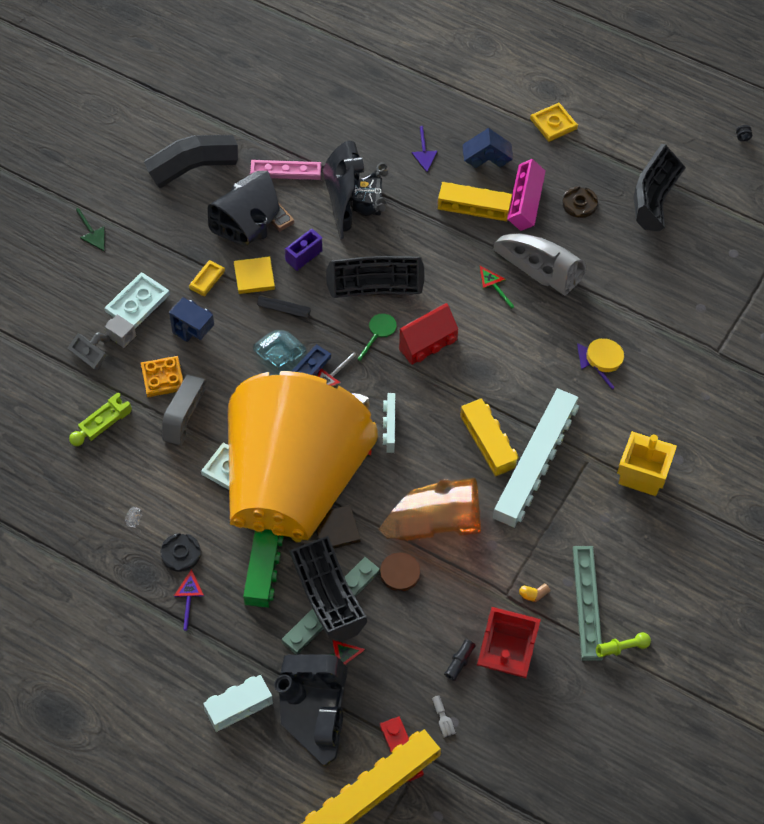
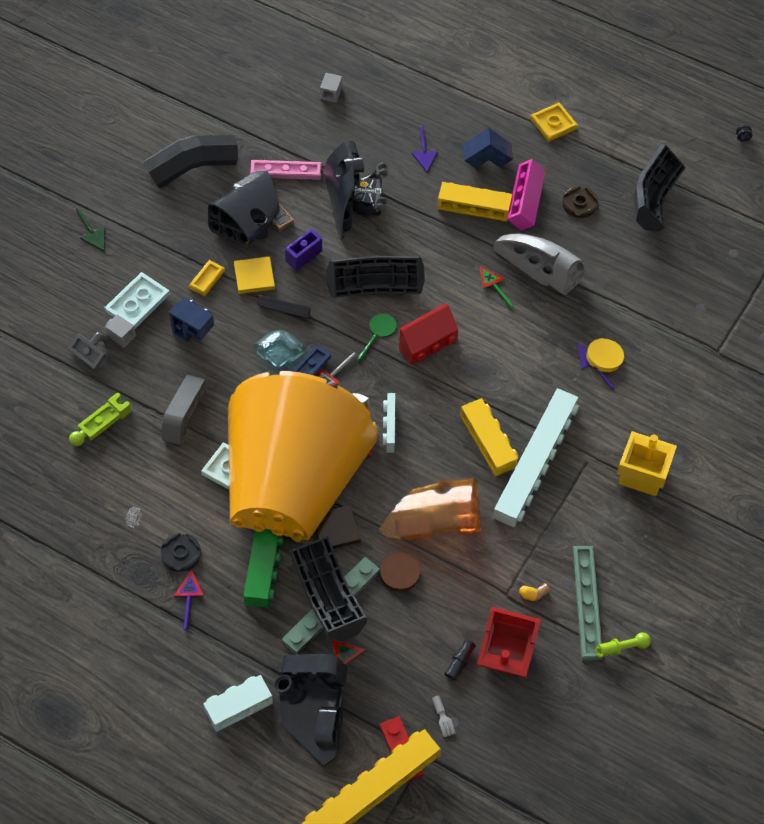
(162, 376): light orange tile -> none
(331, 87): none -> light grey brick

